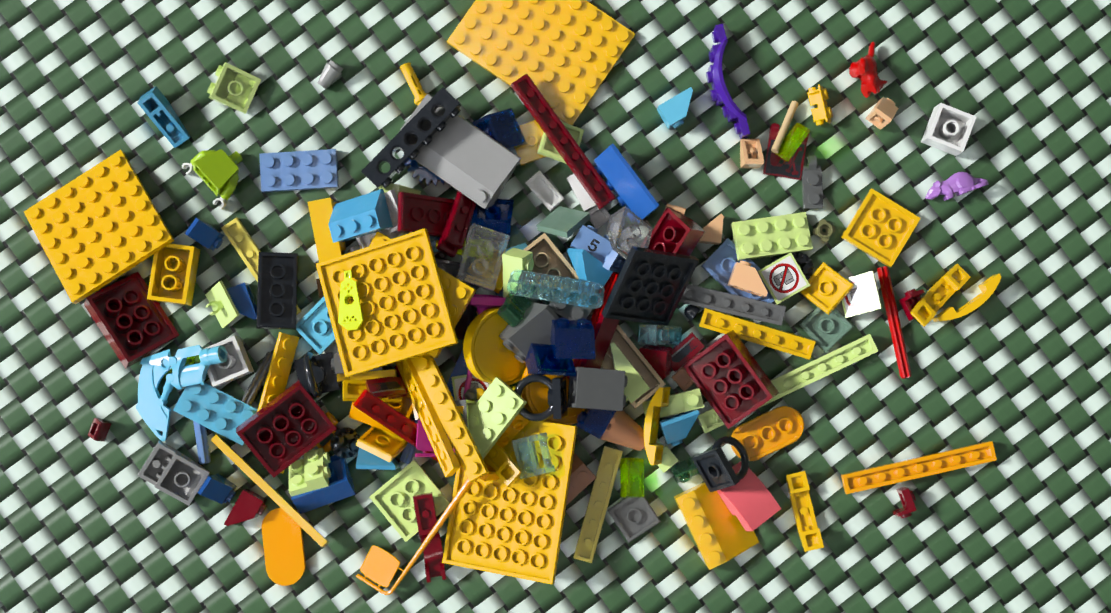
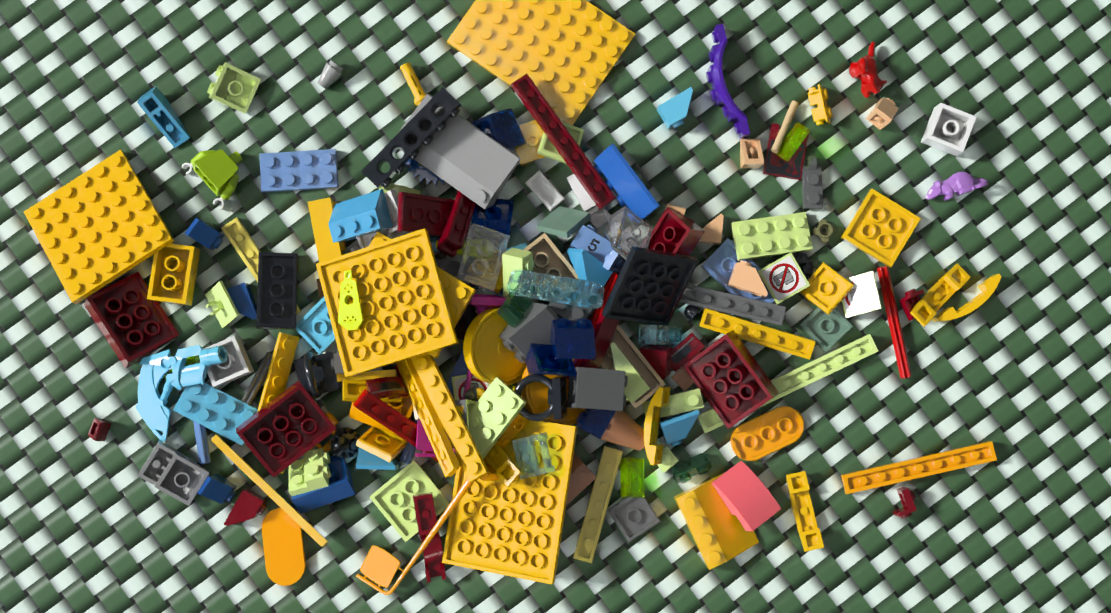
(716, 468): black tile -> none

